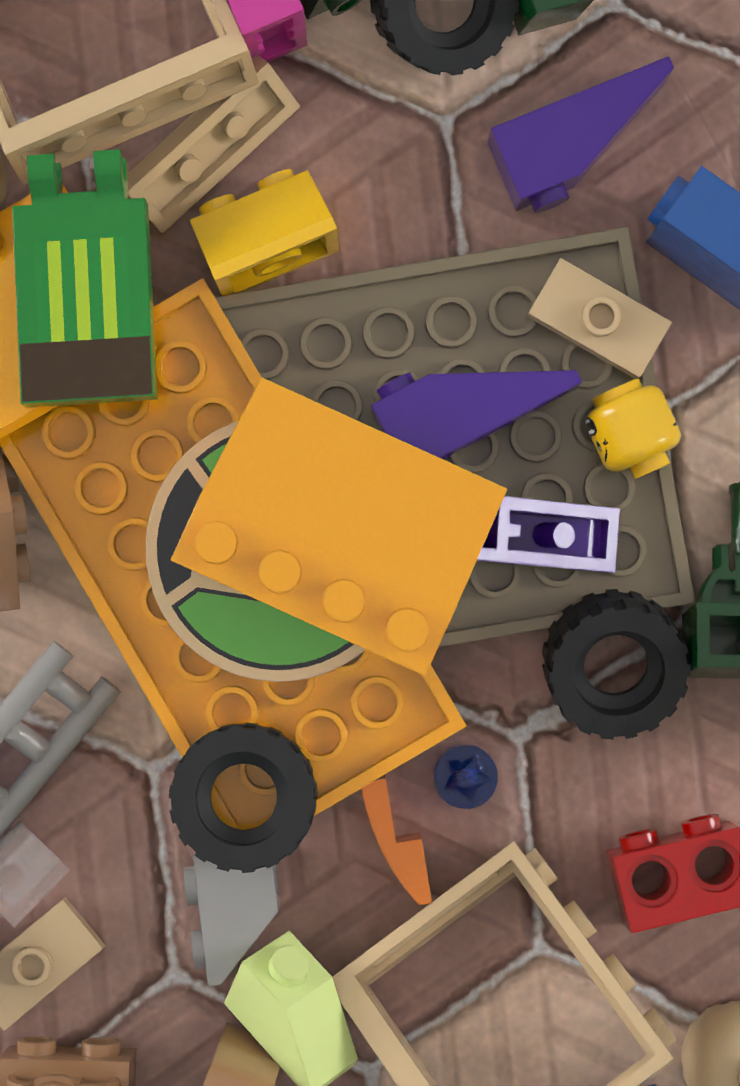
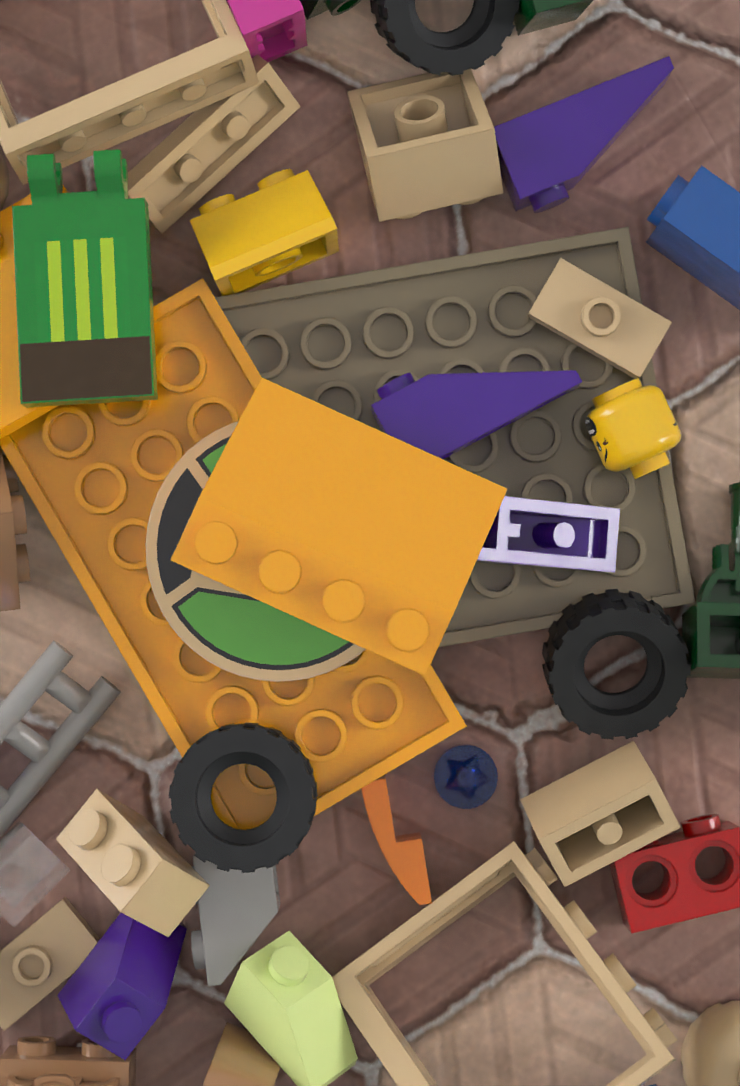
(122, 984): none -> dark purple slope
(132, 863): none -> tan brick
(426, 143): none -> tan slope
(599, 813): none -> tan brick

